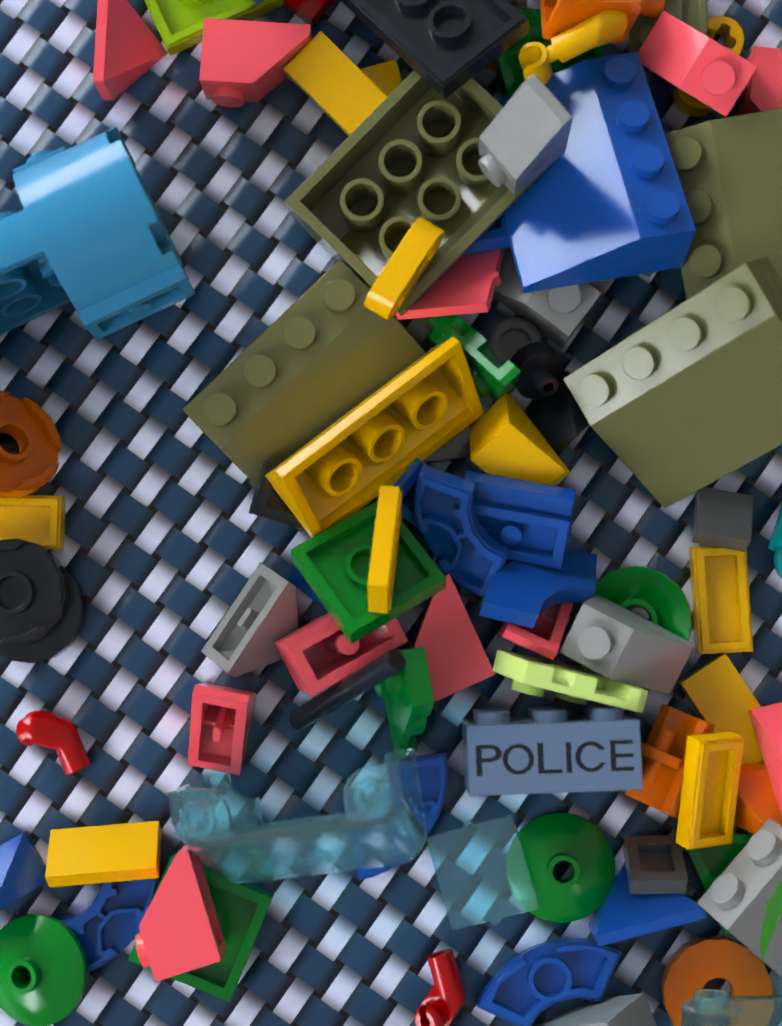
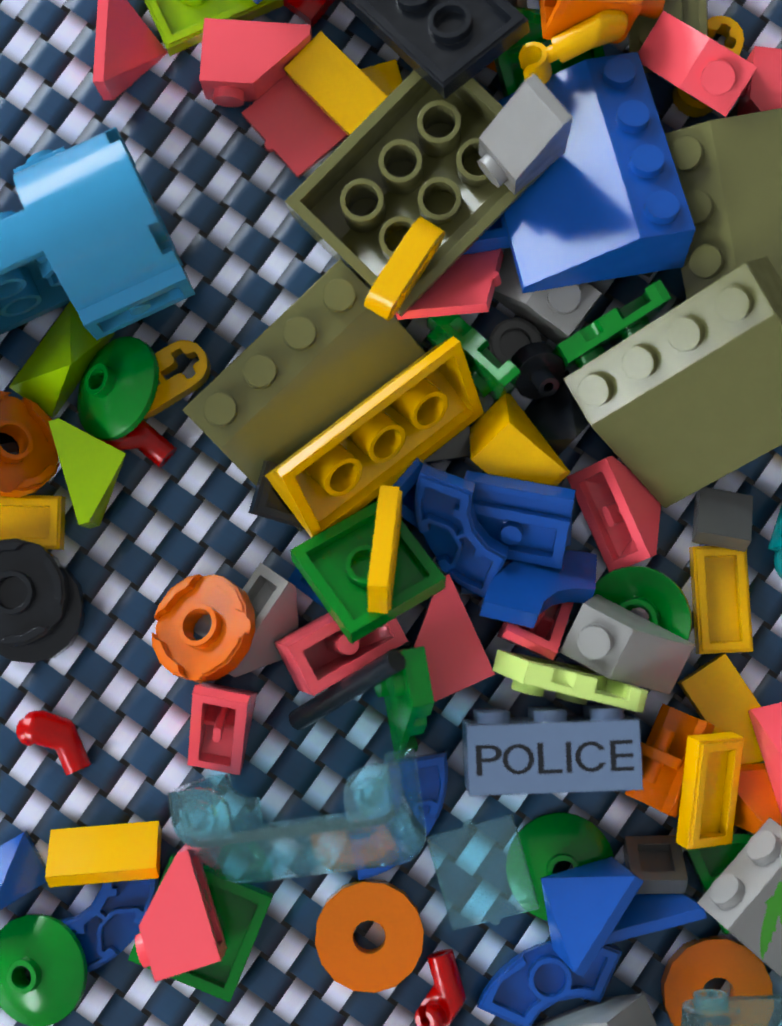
(58, 362): none -> lime slope
(89, 470): none -> lime slope
(118, 388): none -> green dish
(148, 442): none -> red arm
(178, 386): none -> yellow beam
(223, 645): none -> orange tile
(293, 126): none -> coral piece
(369, 968): none -> orange tile
(586, 907): none -> blue slope
(613, 325): none -> green wing
(618, 512): none -> coral slope

